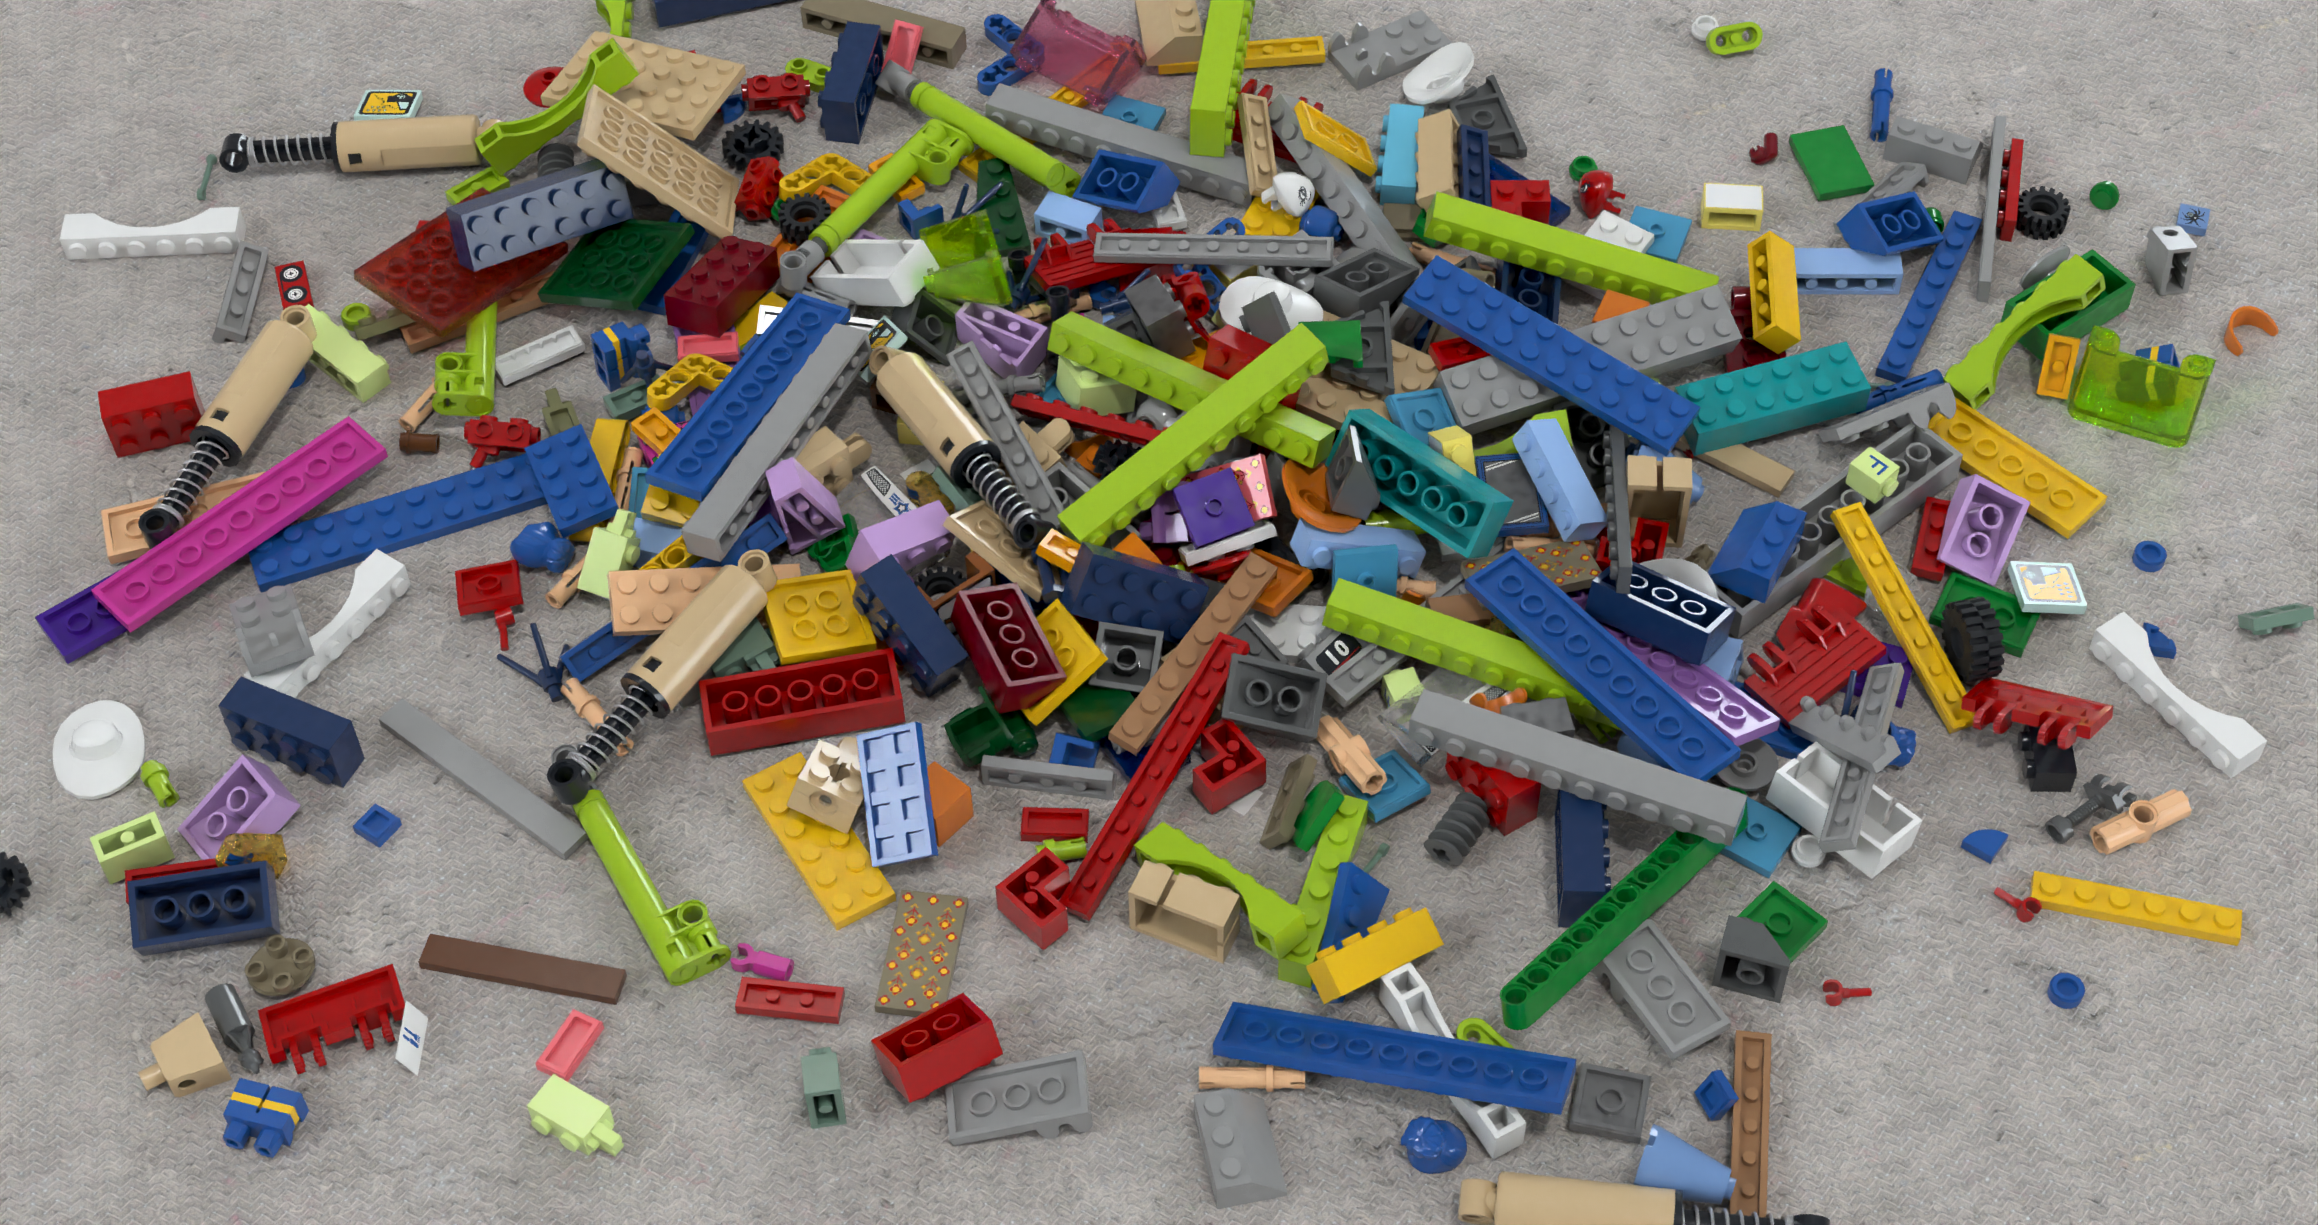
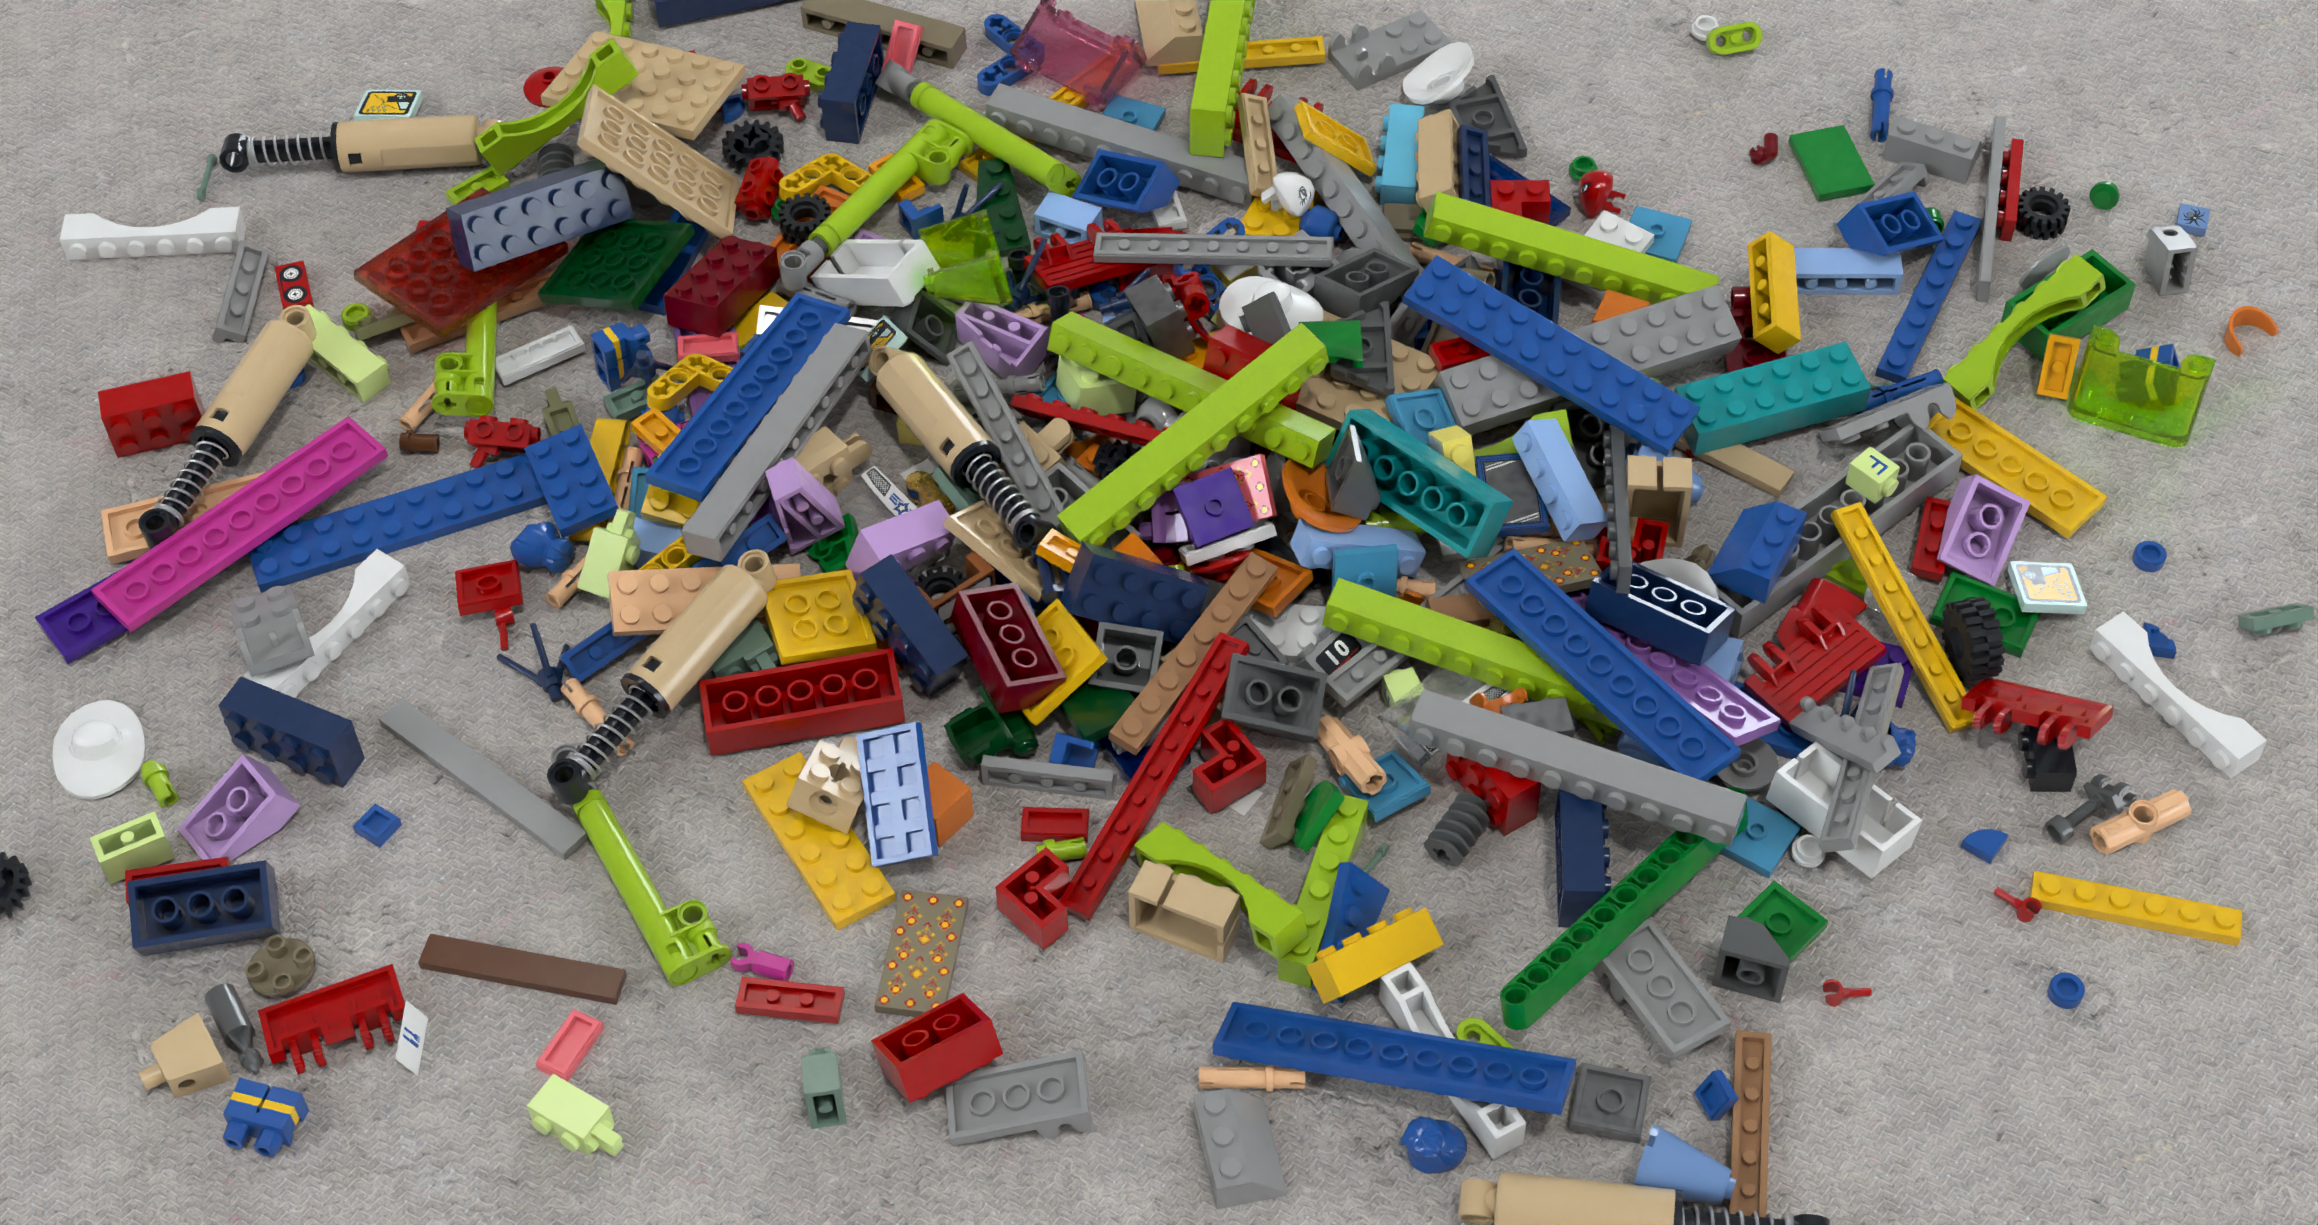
(252, 847): clear yellow leg -> none
(1732, 207): brick -> none

